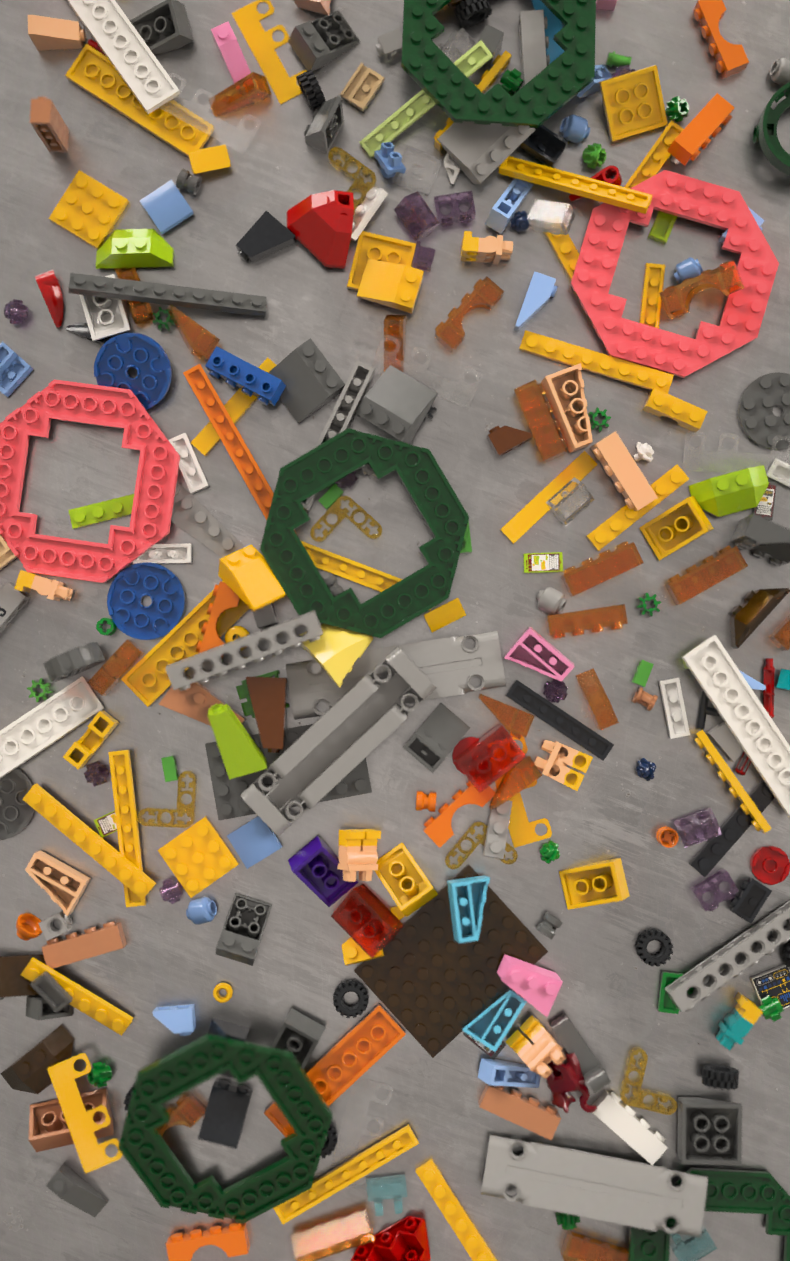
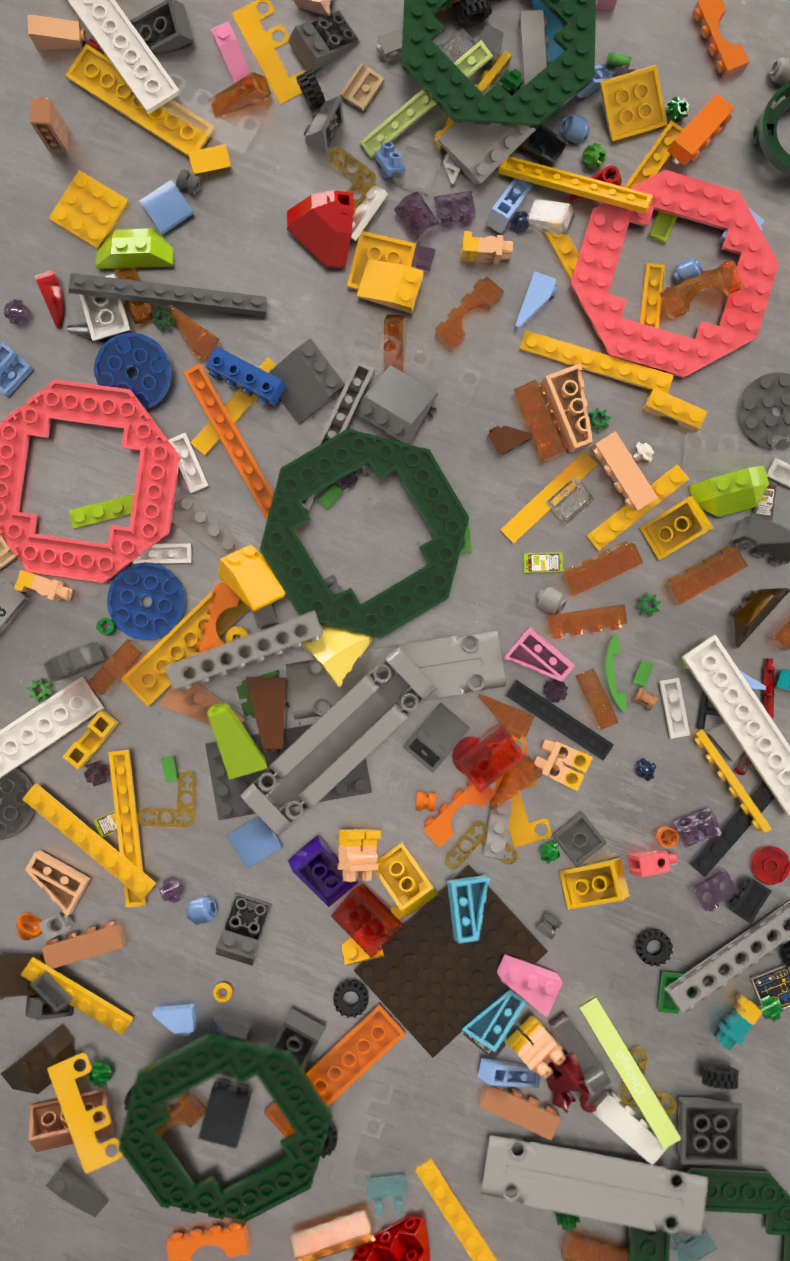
(198, 857): yellow plate -> none
(264, 239): black slope -> none
(341, 515): clear yellow beam -> none
(348, 1173): yellow plate -> none
(350, 569): yellow plate -> none
(444, 615): yellow slope -> none
(579, 839): none -> dark grey plate
(617, 698): none -> bright green slope
(630, 1073): none -> yellowish green tile
(651, 862): none -> coral torso

